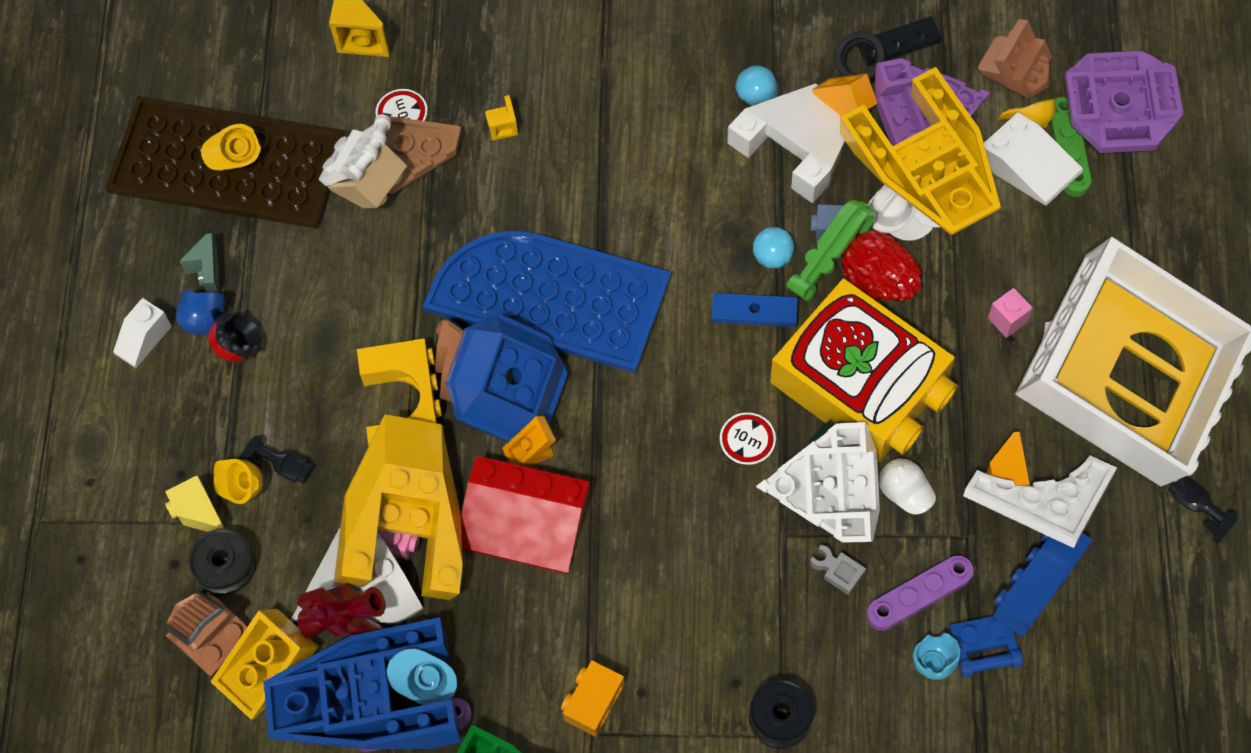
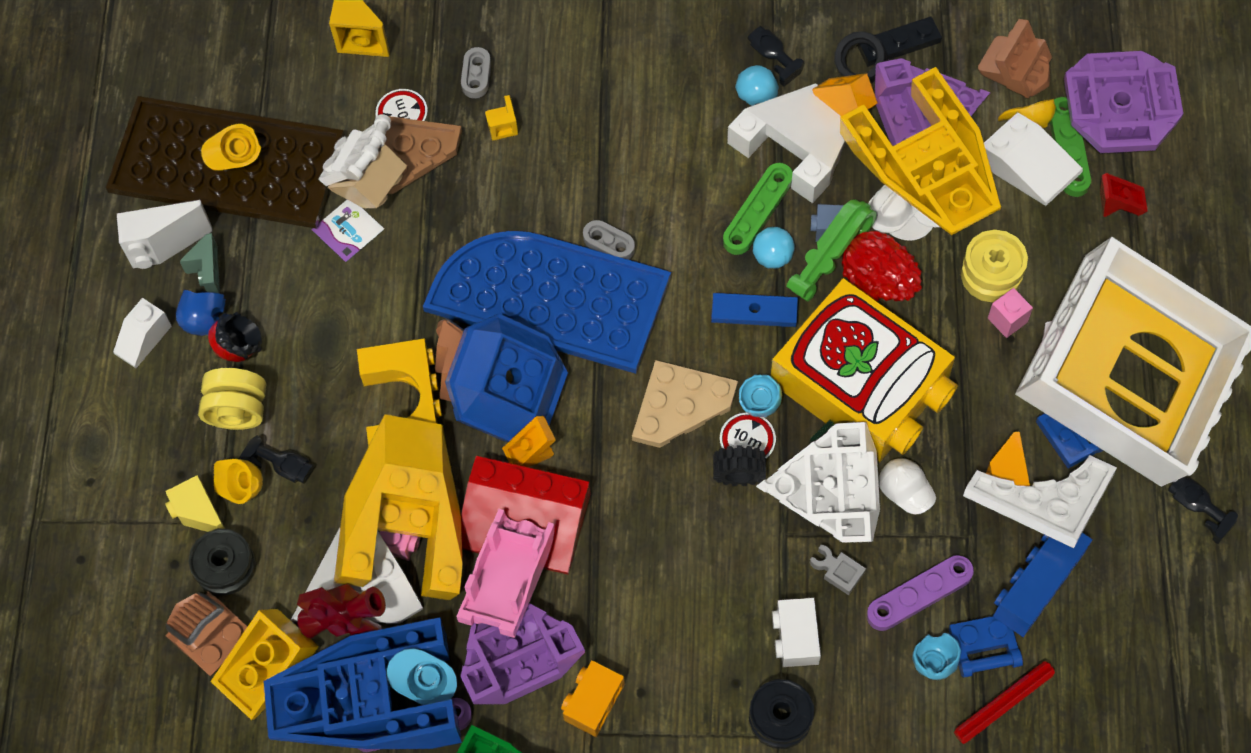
(161, 232): none -> white slope
(232, 398): none -> light yellow wheel
(348, 229): none -> sticker
(475, 74): none -> light grey plate
(506, 574): none -> bright pink piece
(510, 667): none -> medium lavender wedge
(611, 239): none -> light grey plate
(680, 402): none -> tan plate
(739, 465): none -> black tyre
(757, 208): none -> bright green plate
(760, 395): none -> medium azure hair
(771, 47): none -> black piece
(797, 632): none -> white brick
(993, 265): none -> light yellow wheel
(1004, 702): none -> red axle
(1068, 444): none -> blue plate
(1121, 194): none -> red slope

